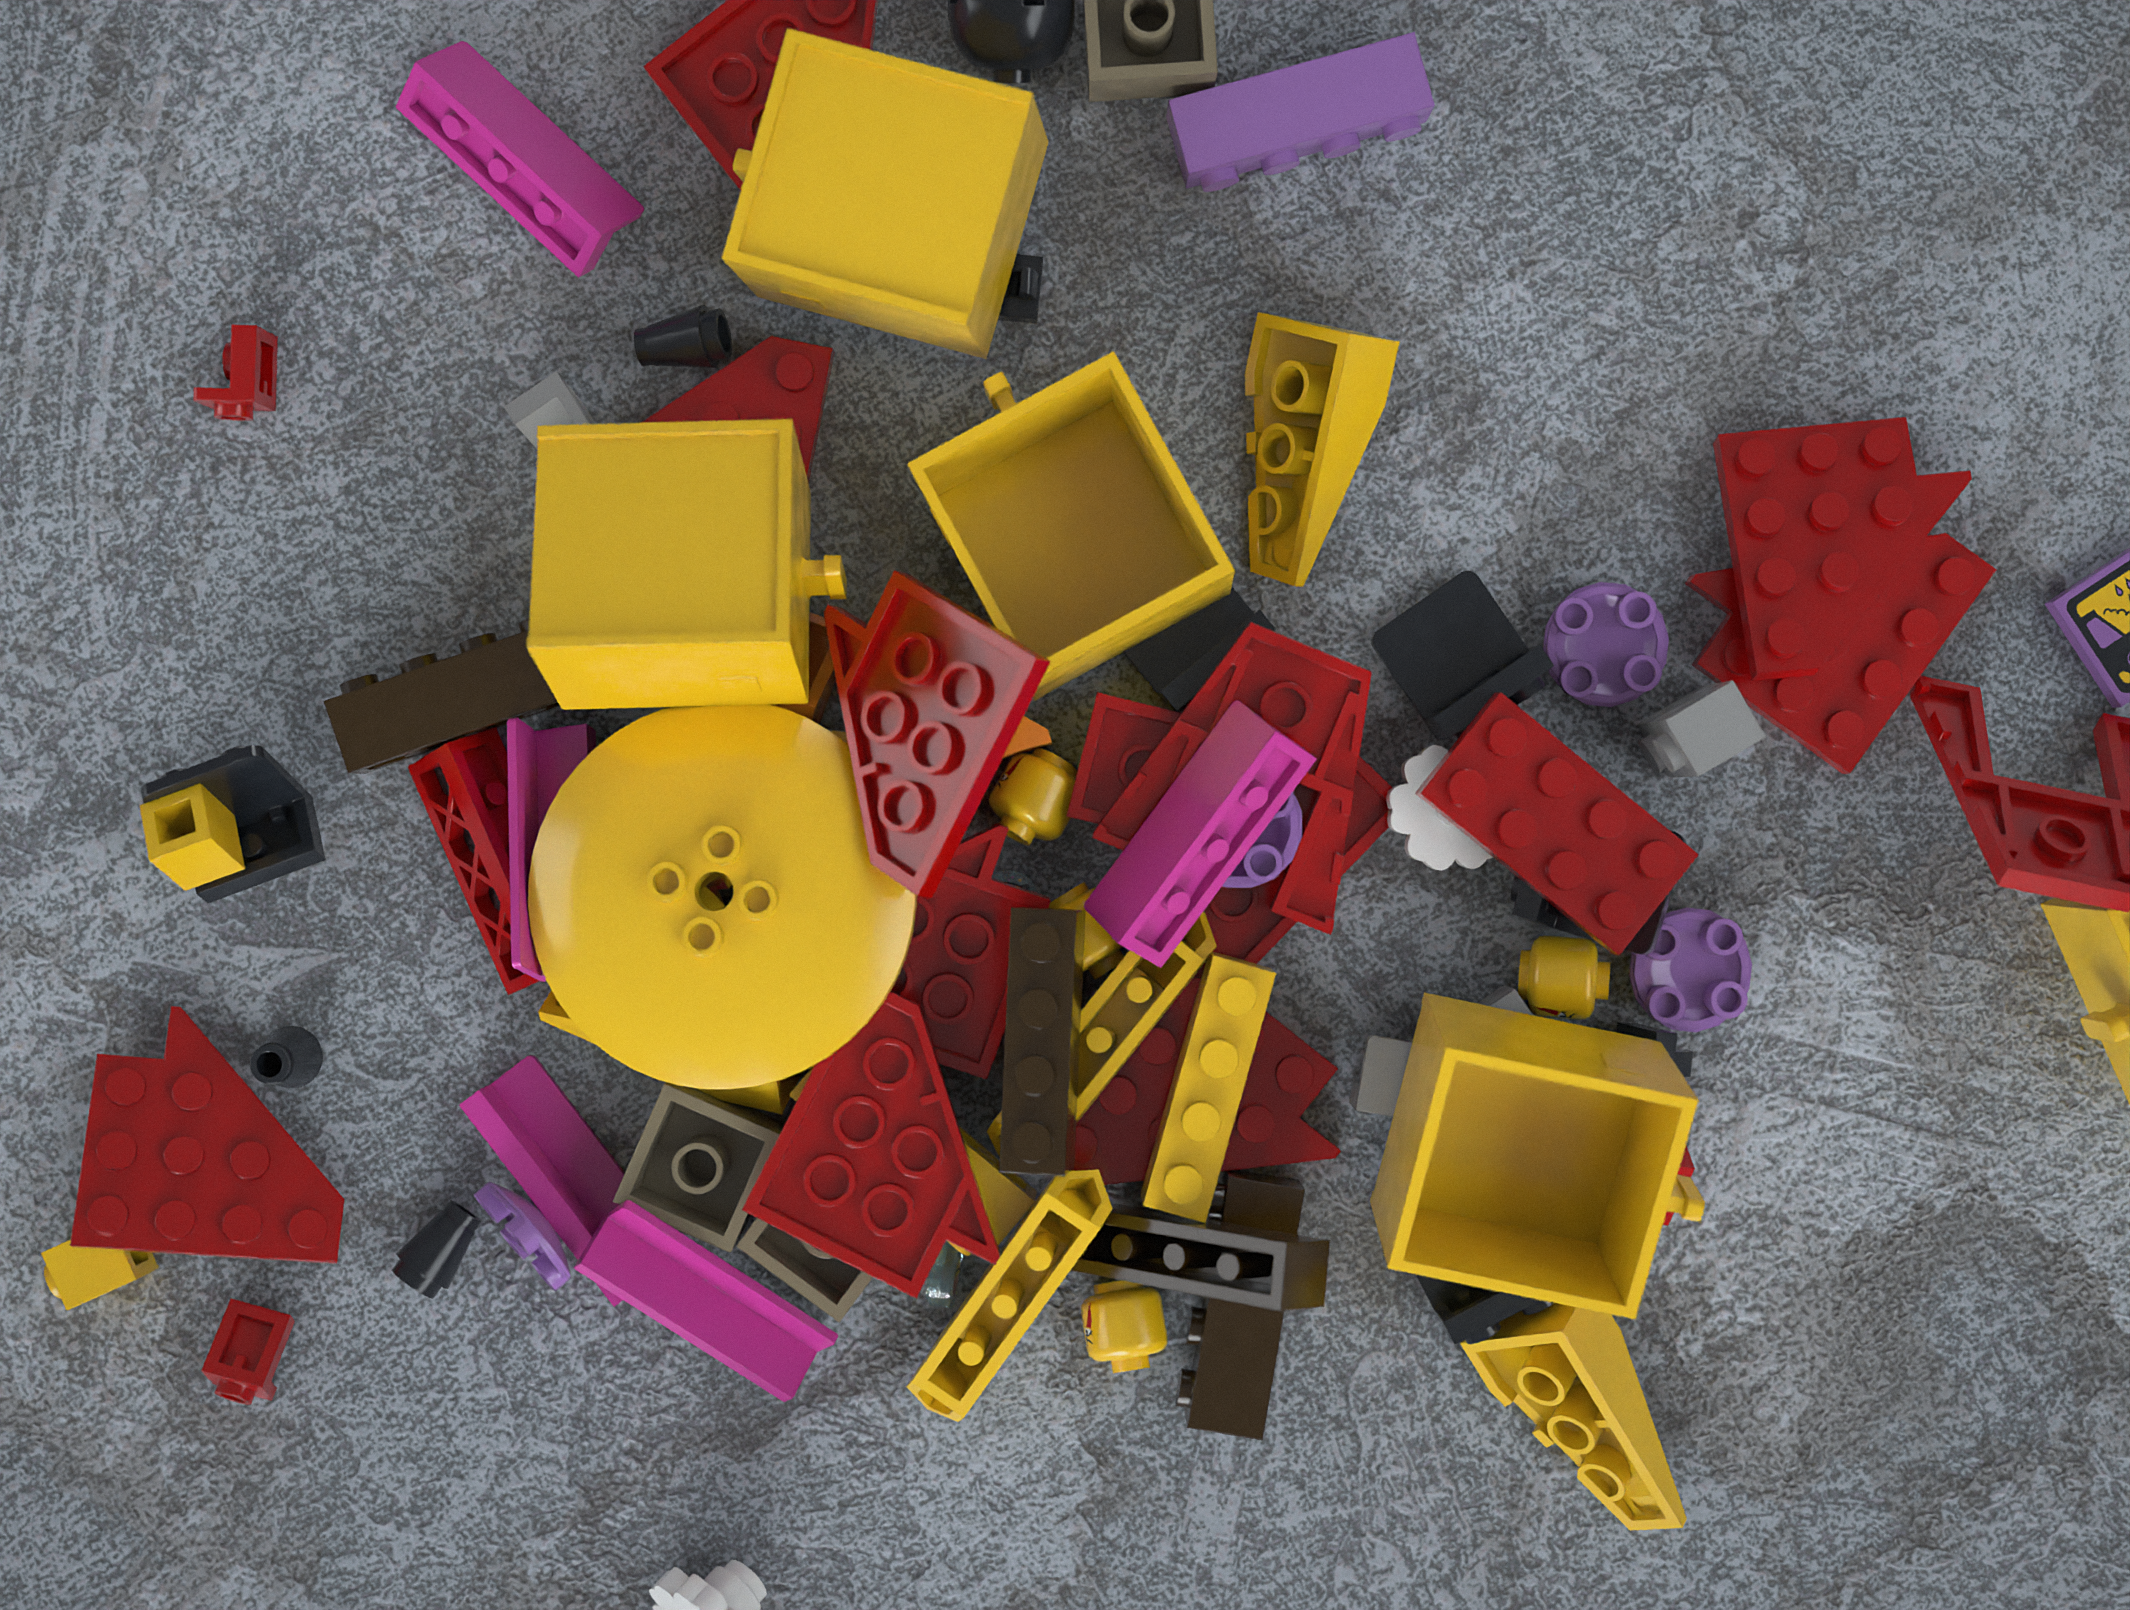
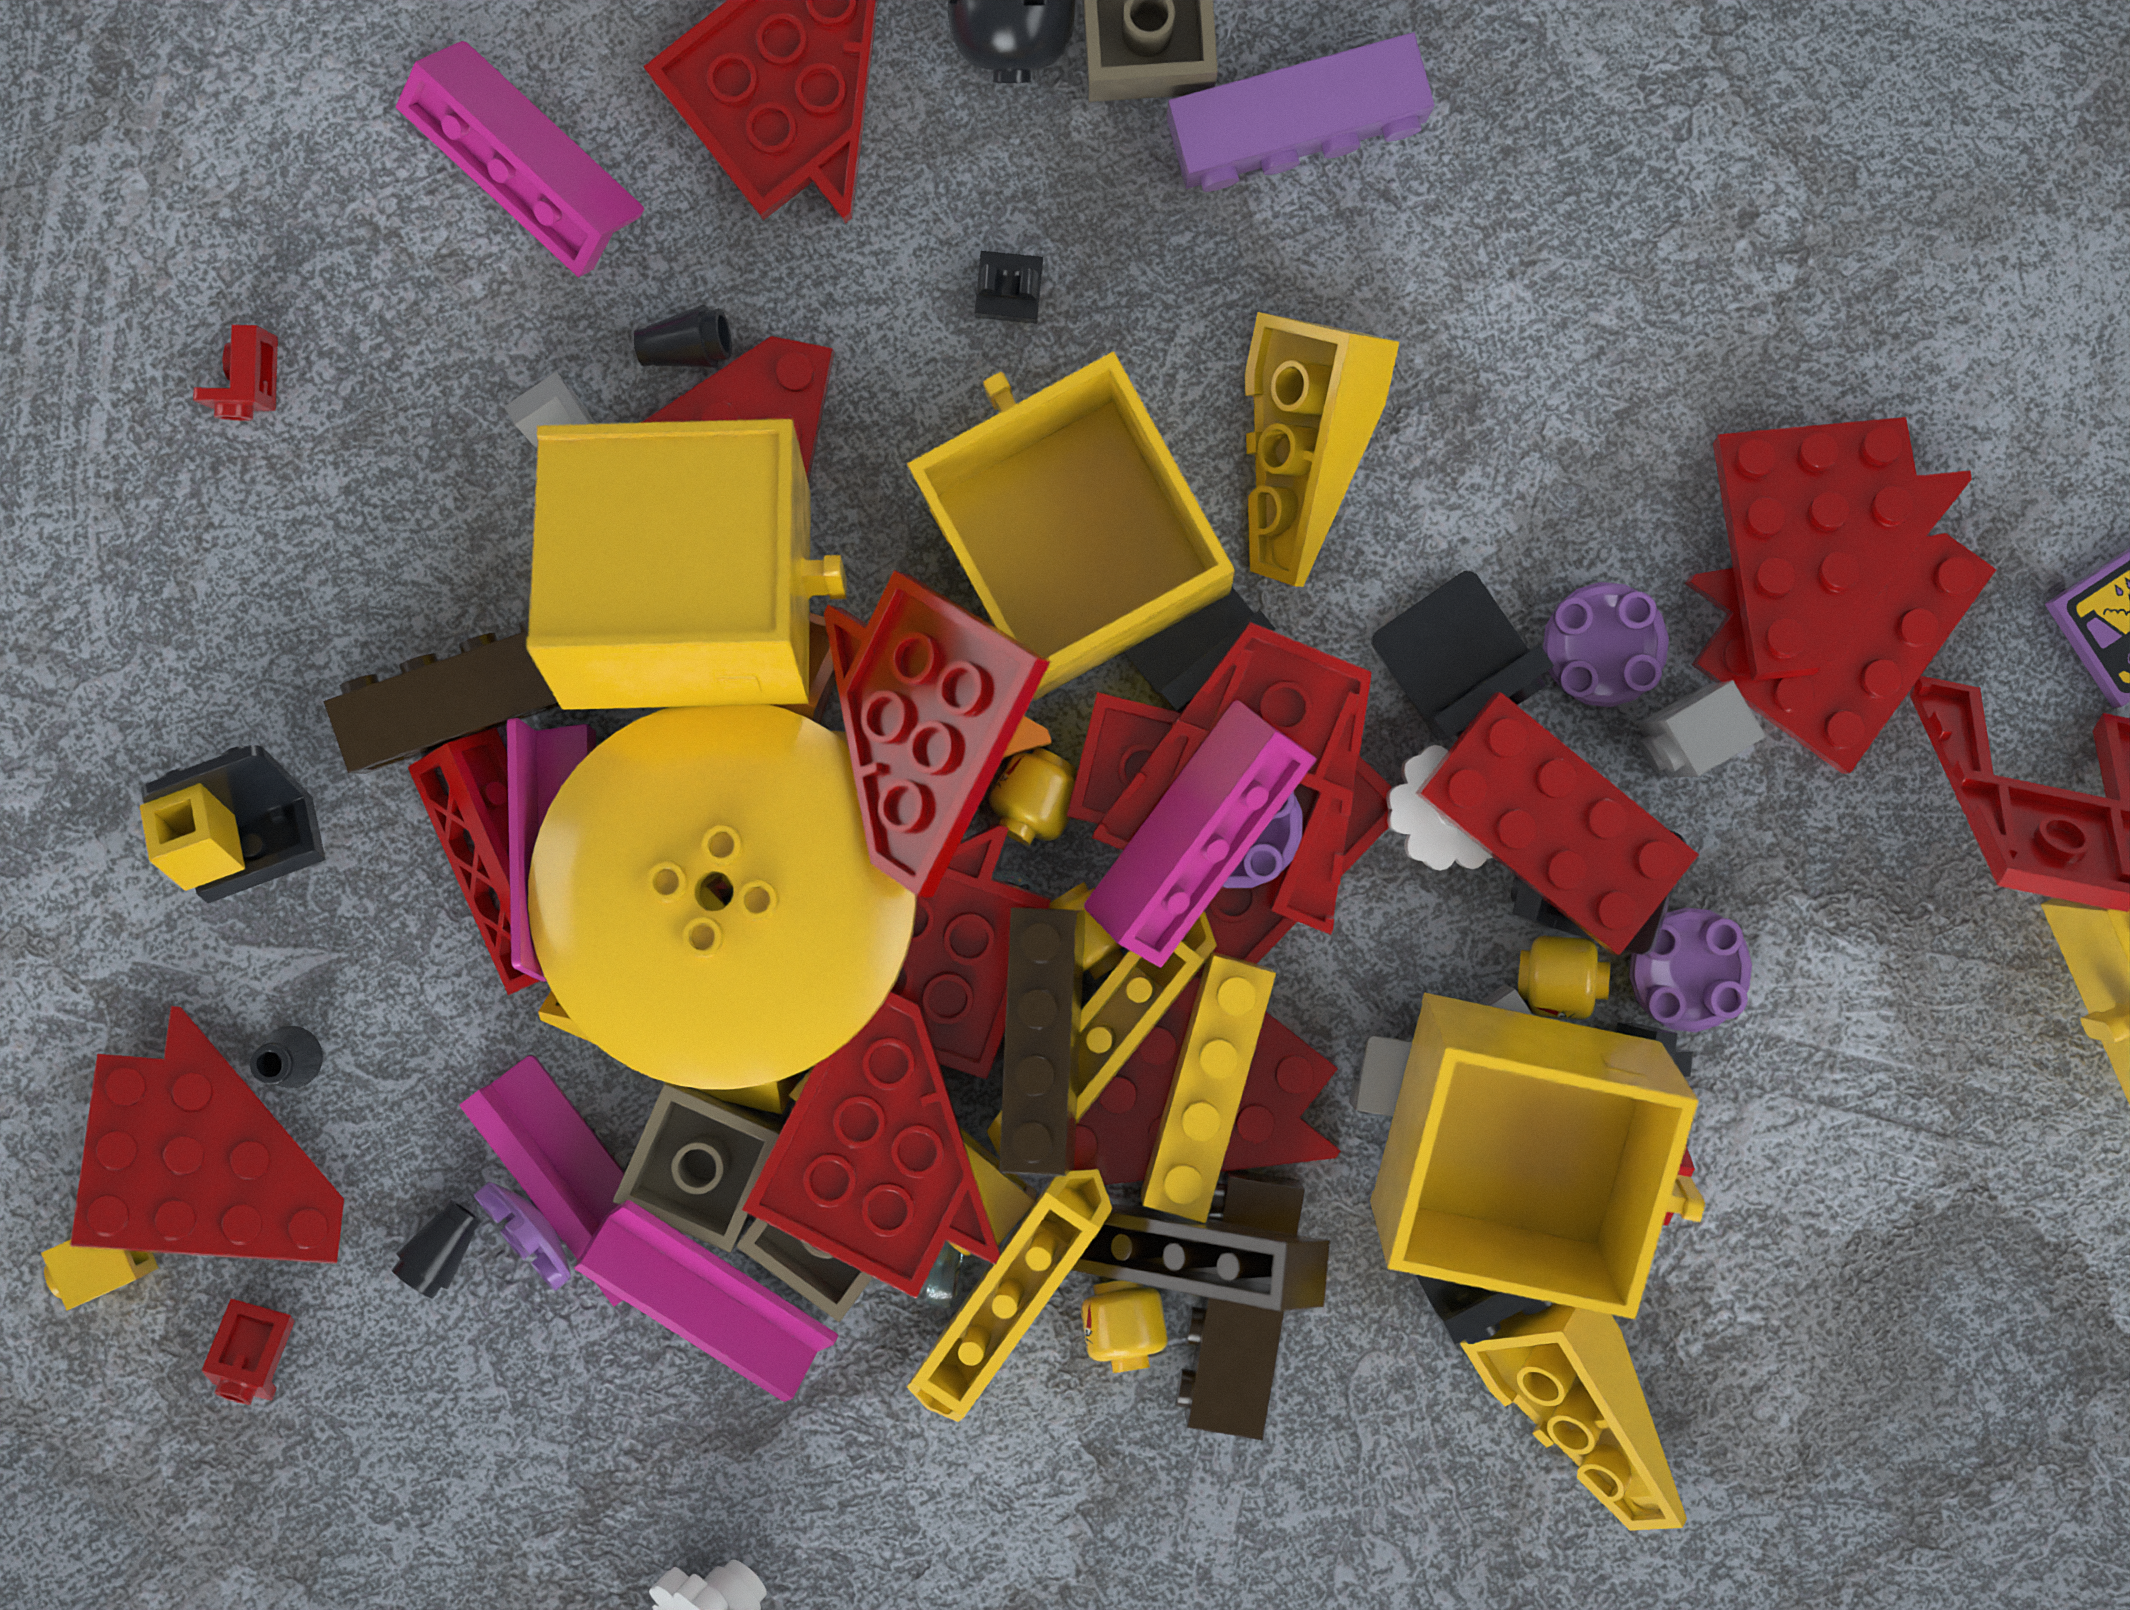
(886, 193): yellow piece -> none

